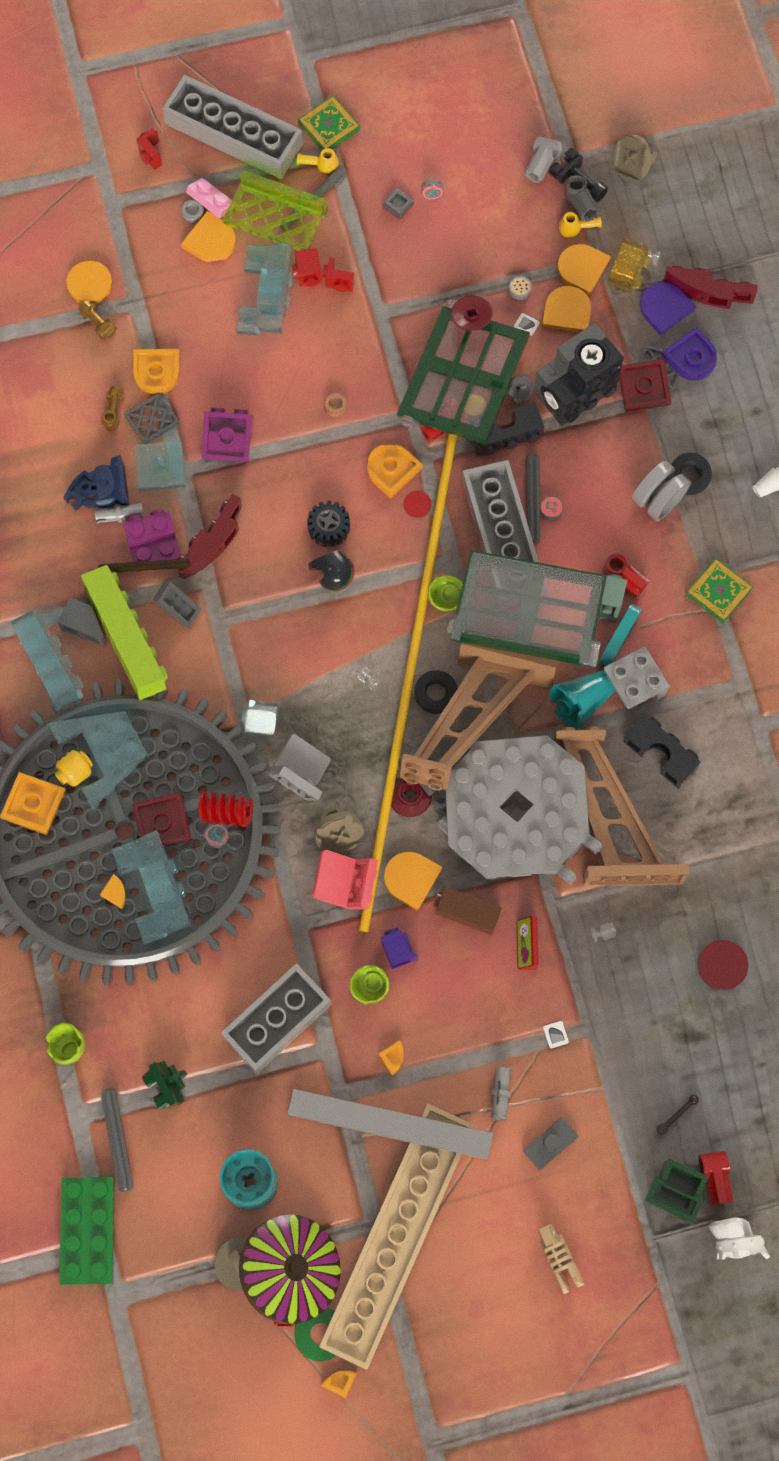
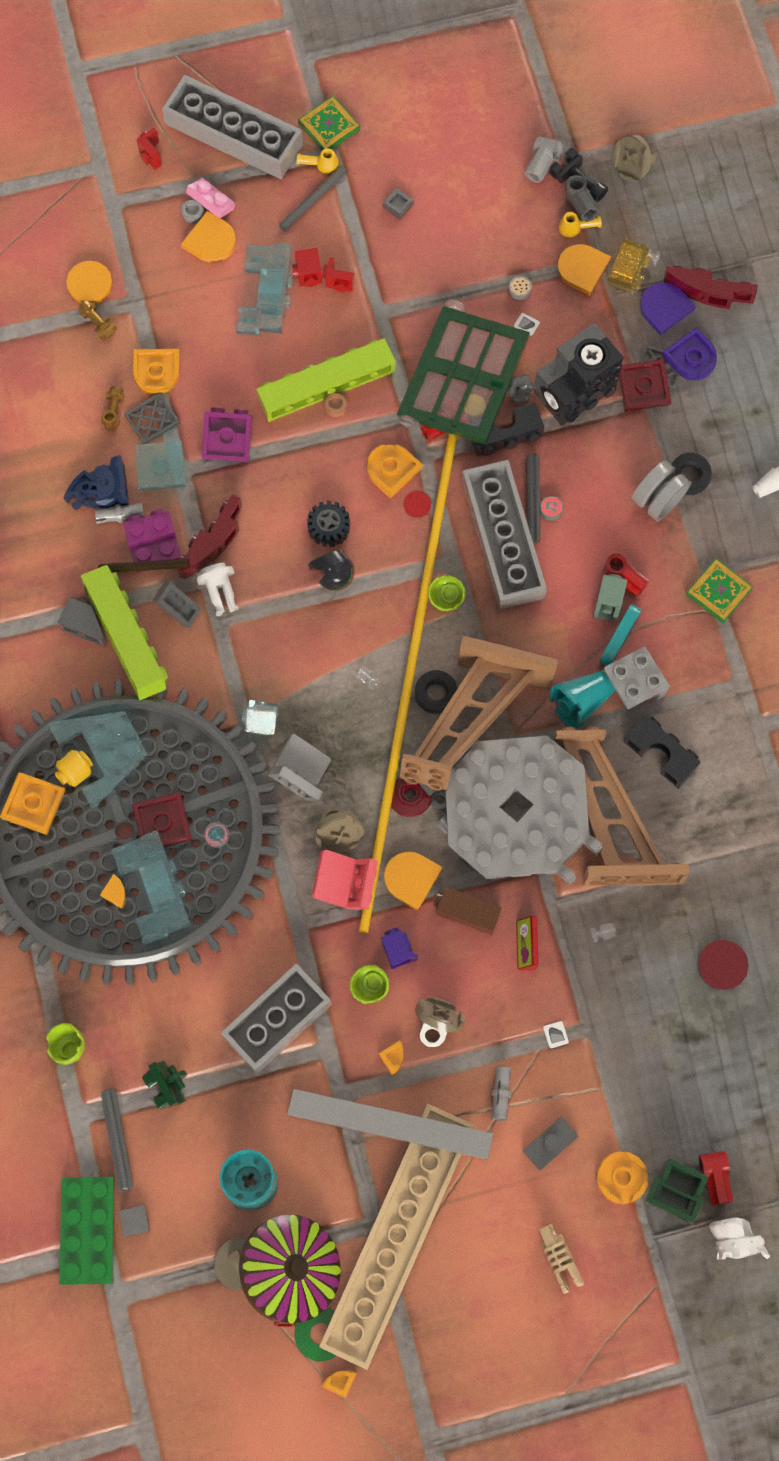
(47, 658): clear light blue wedge -> none
(134, 1221): none -> flat silver tile
(216, 577): none -> white piece
(225, 811): red piece -> none
(286, 197): clear neon green fence -> none
(320, 380): none -> lime brick
(432, 189): clear light blue tile -> none
(440, 1016): none -> dark tan tile
(471, 306): dark red piece -> none
(529, 608): clear door -> none
(567, 310): light orange tile -> none
(622, 1177): none -> light orange tile
(662, 1128): dark brown hinge -> none

